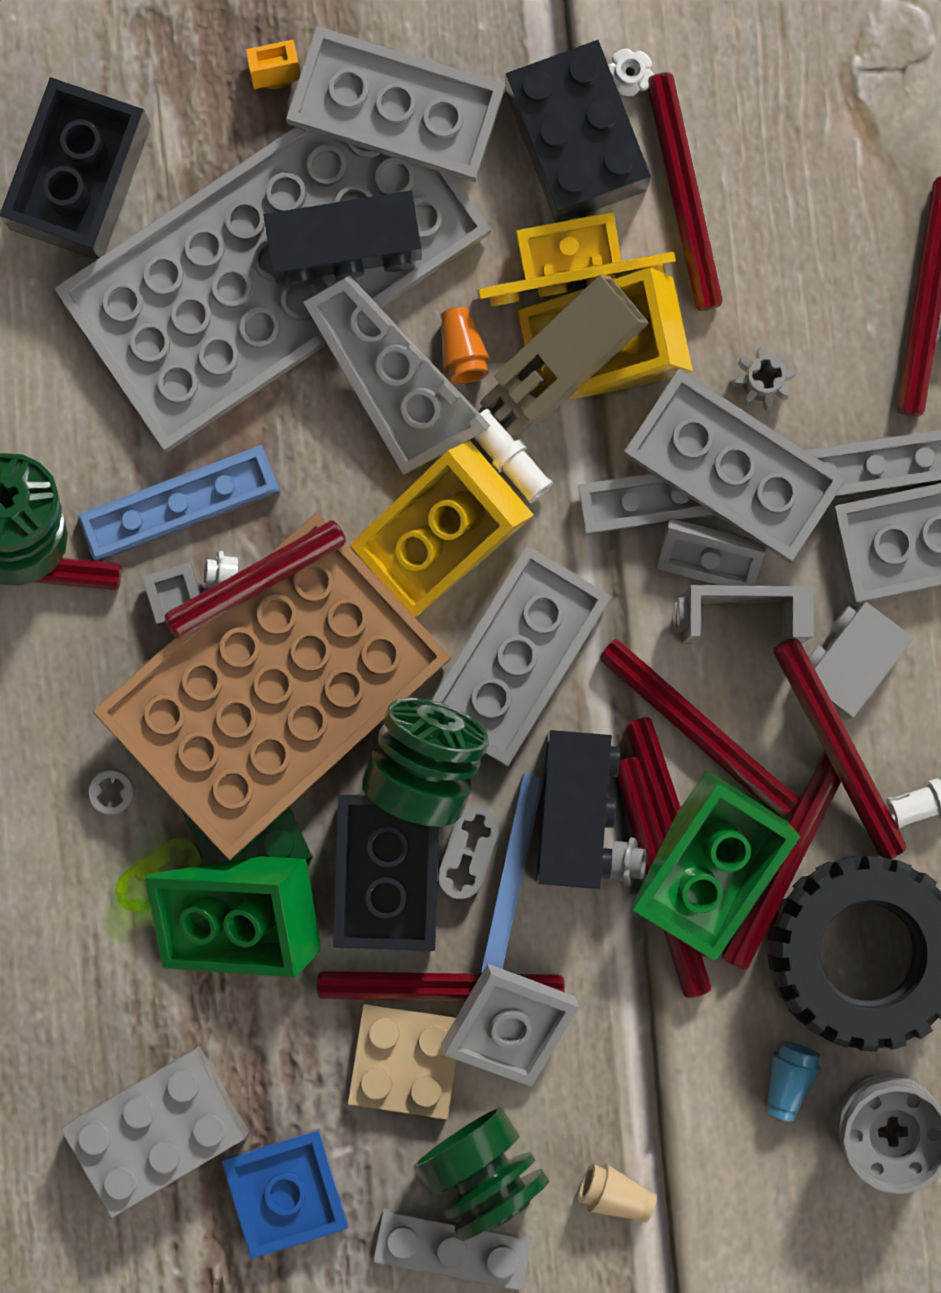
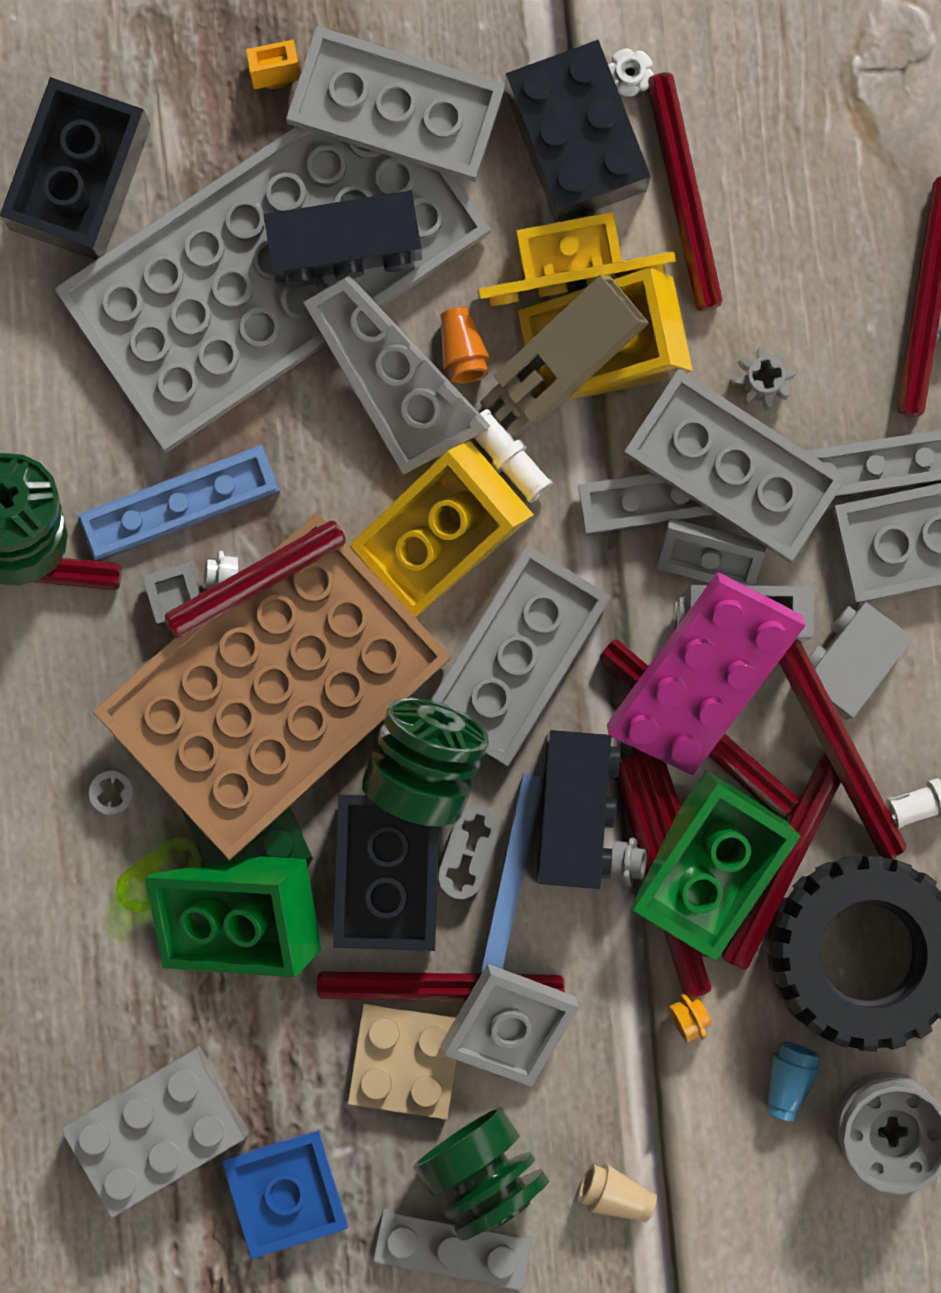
(690, 1018): none -> light orange plate
(705, 674): none -> dark pink plate

